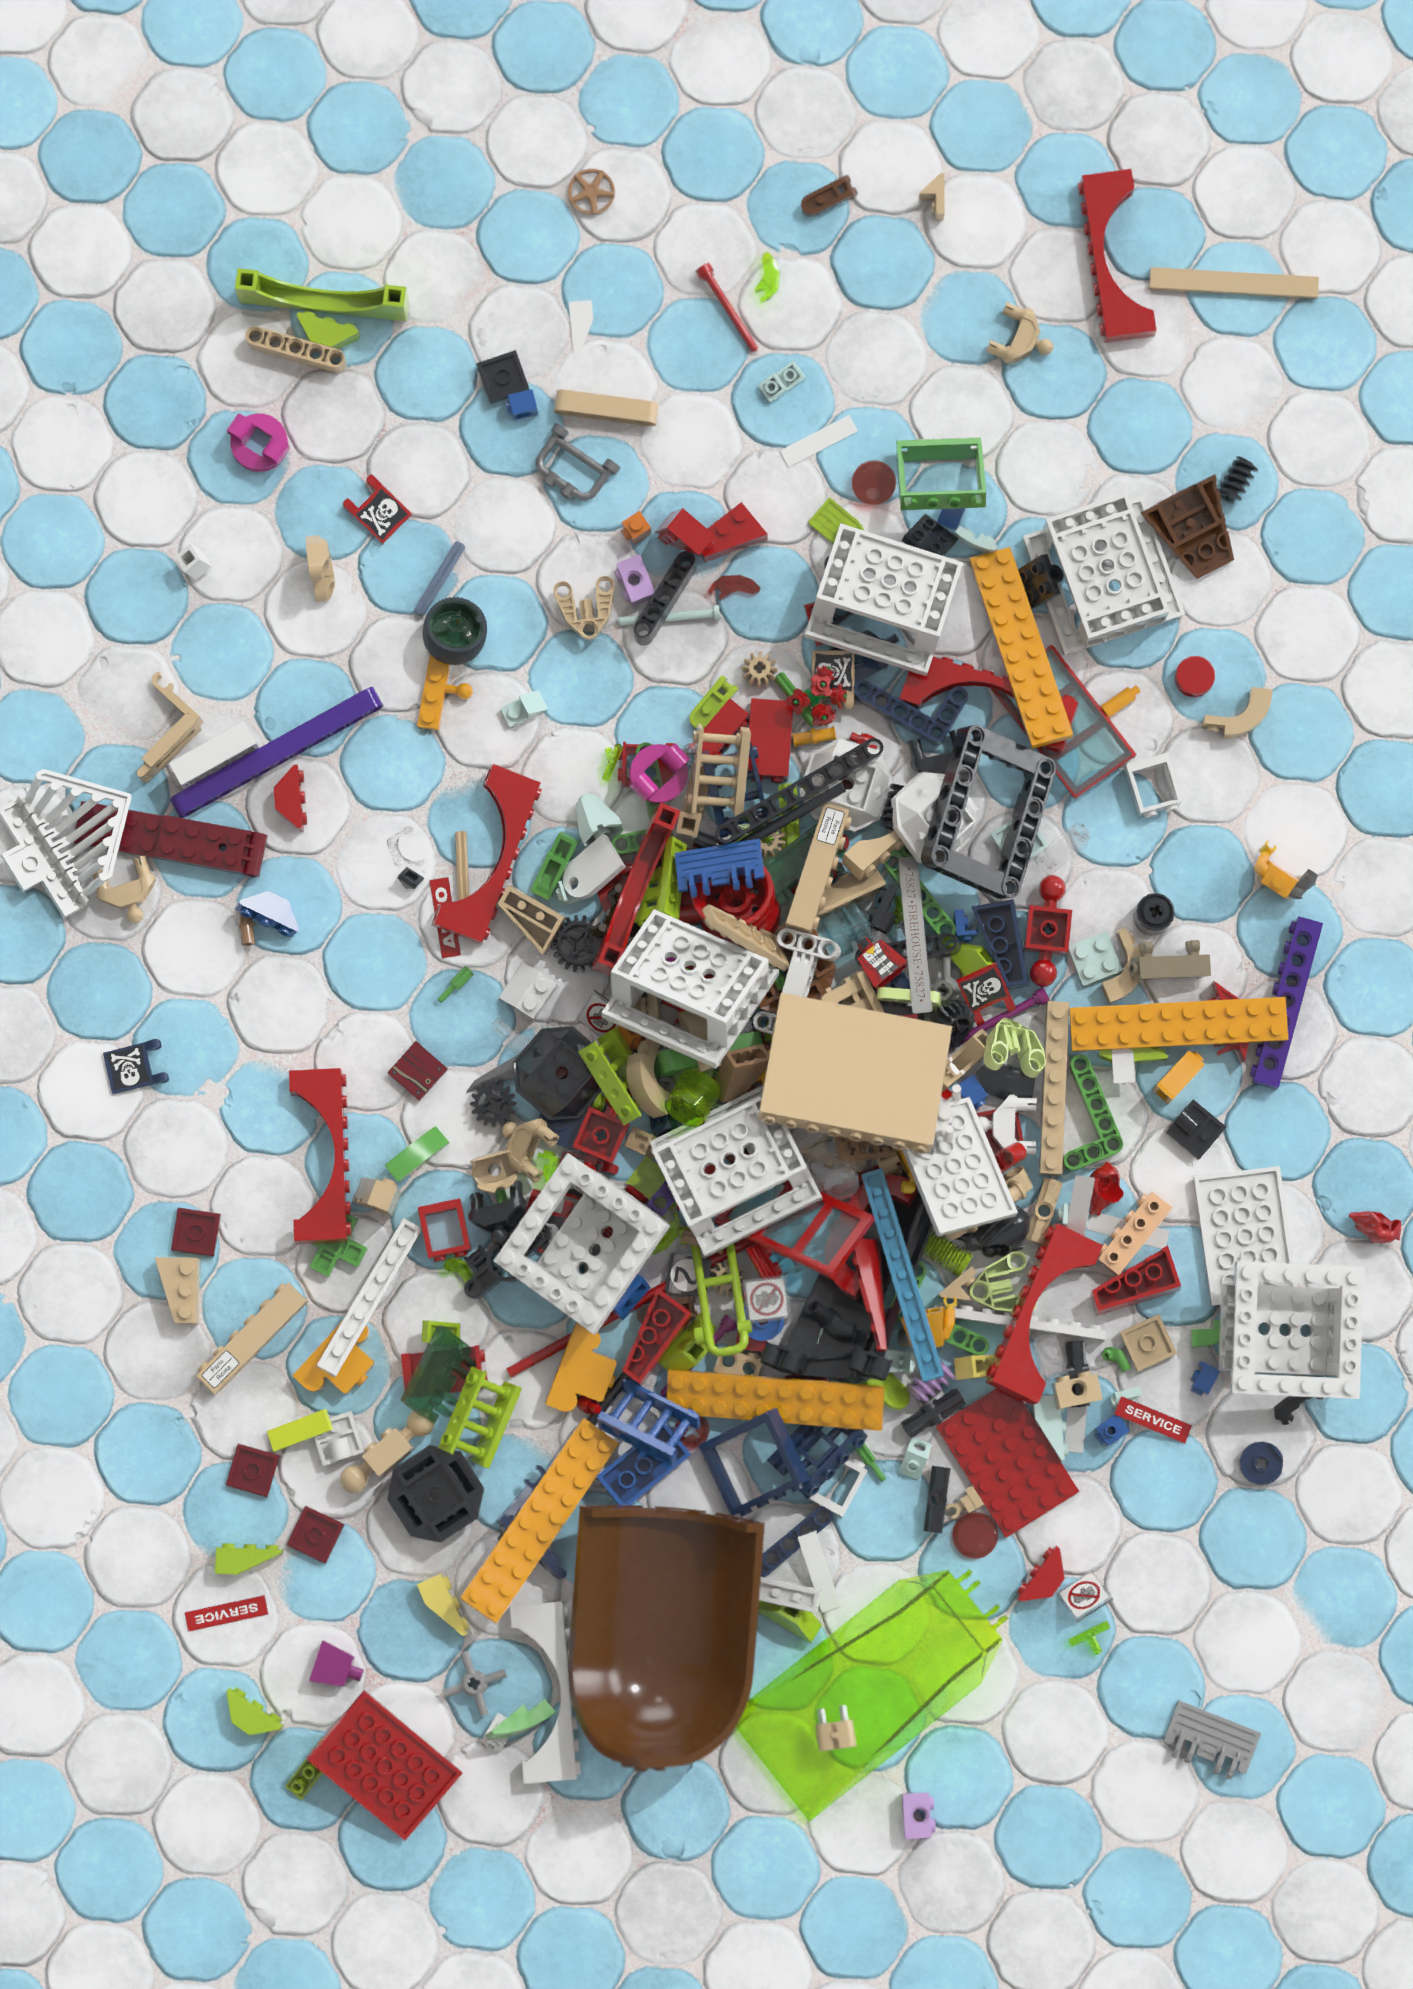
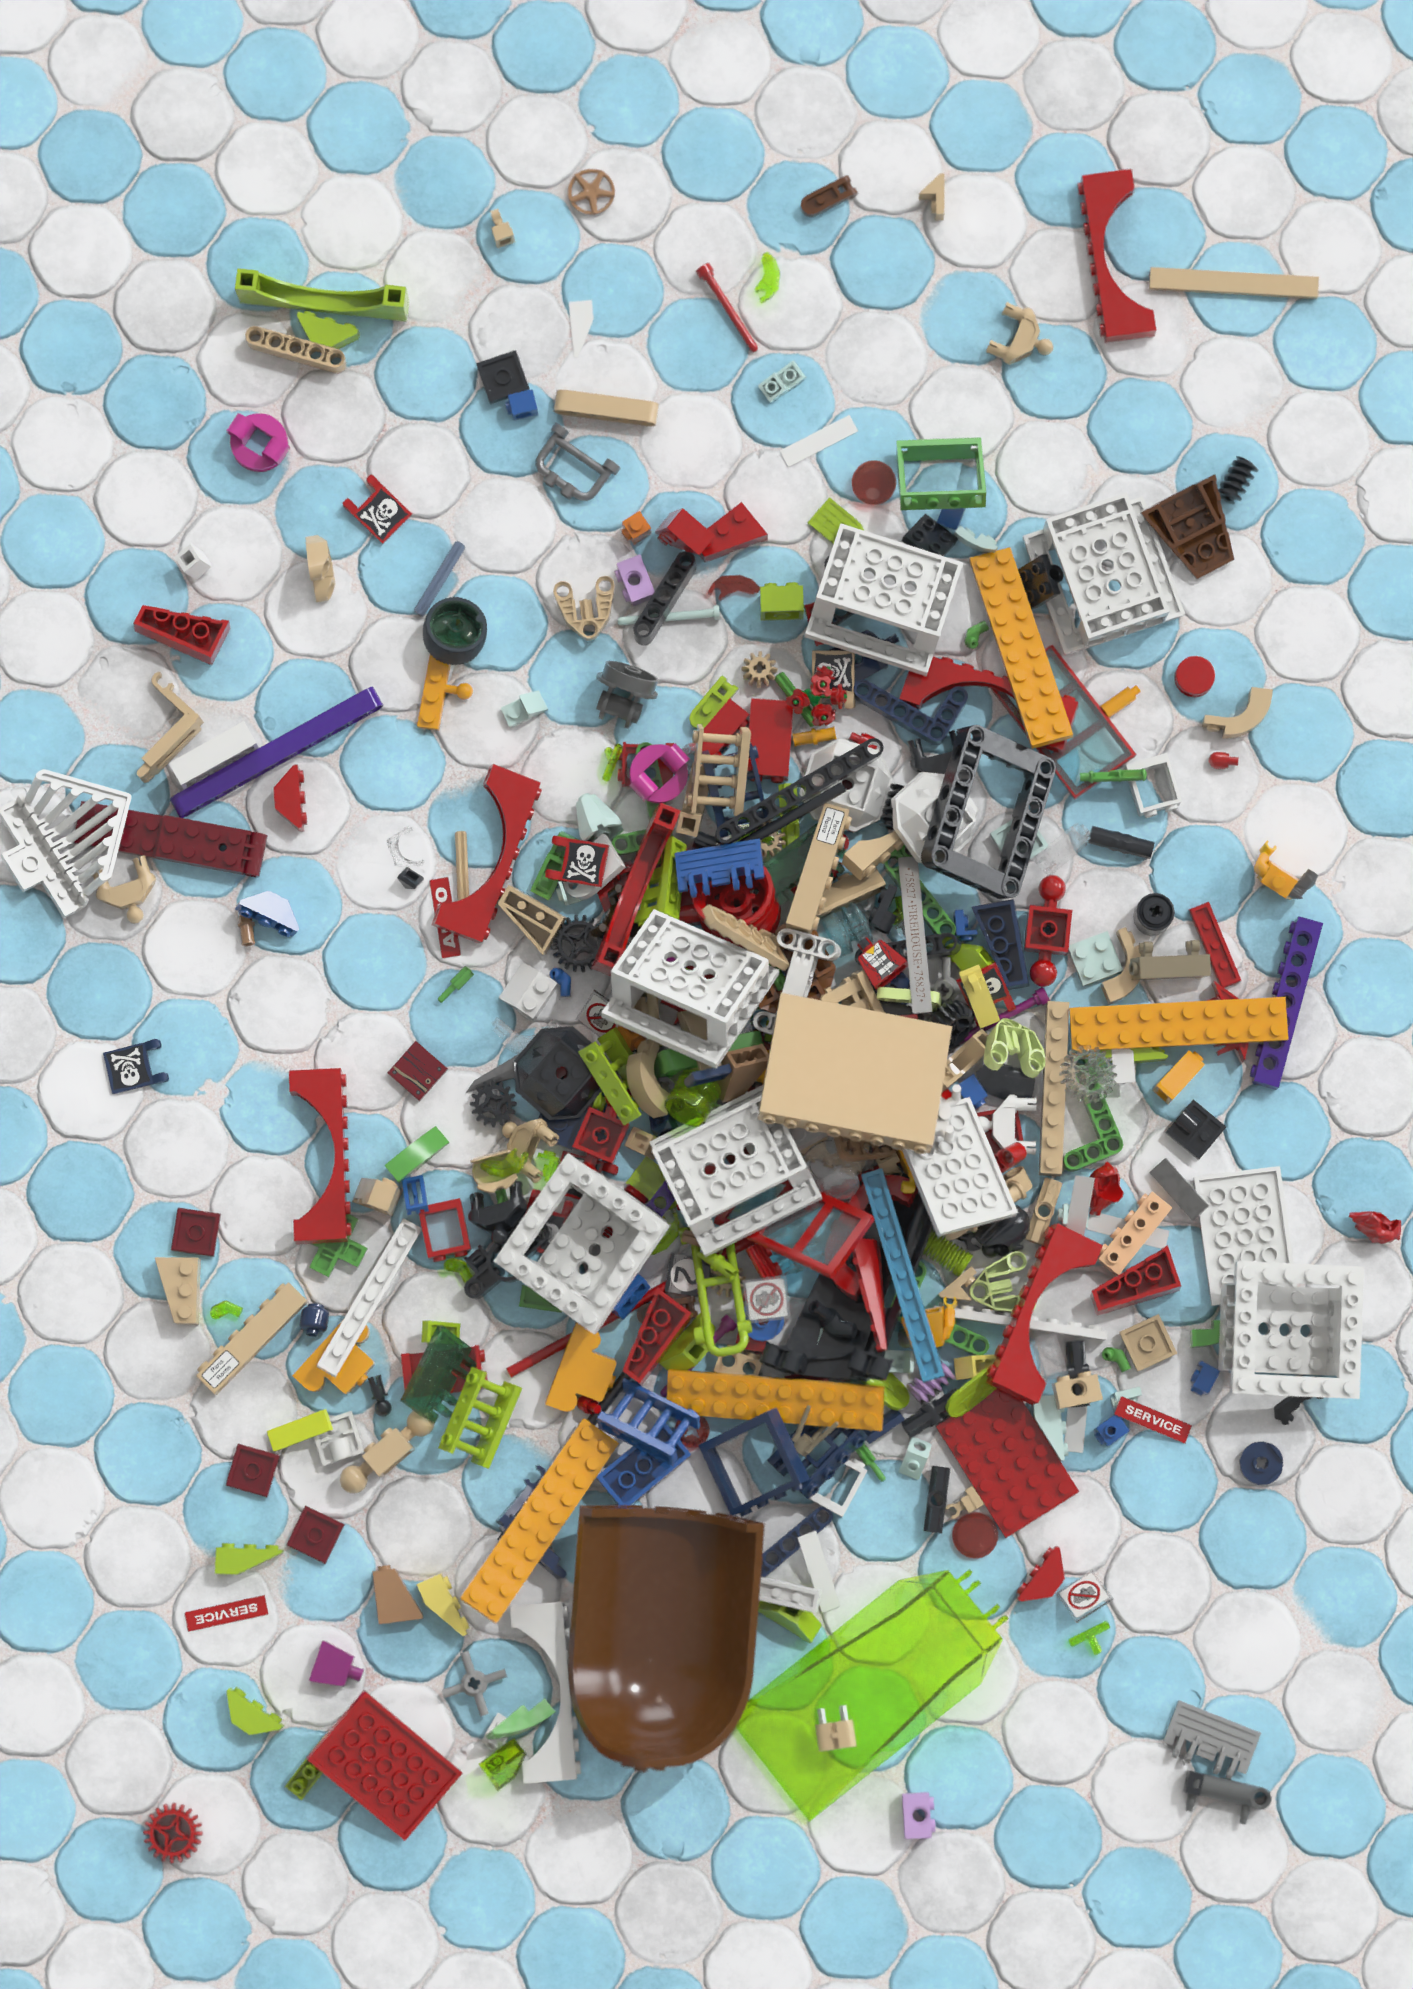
(154, 1826): none -> red gear
(184, 632): none -> red wedge
(225, 1307): none -> clear neon green arm
(314, 1319): none -> dark blue head
(382, 1406): none -> black pin
(393, 1597): none -> medium nougat slope
(412, 1487): black piece -> none
(416, 1207): none -> blue tile
(501, 231): none -> tan piece
(503, 1764): none -> clear neon green slope
(508, 1166): none -> clear neon green piece
(533, 1300): none -> bright green tile
(563, 980): none -> blue arm
(582, 862): none -> flag
(628, 678): none -> dark grey piece
(708, 1075): none -> dark blue tile
(719, 1264): none -> lime pin
(781, 602): none -> lime brick
(805, 1443): none -> dark tan plant
(890, 1420): none -> dark blue tile
(969, 1395): none -> lime window
(973, 633): none -> bright green arm
(979, 996): none -> light yellow hinge
(1080, 1088): none -> clear gear
(1114, 775): none -> bright green piece
(1121, 842): none -> black axle
(1179, 1189): none -> flat silver tile
(1215, 945): none -> red tile
(1221, 760): none -> red cylinder
(1224, 1790): none -> dark grey piece

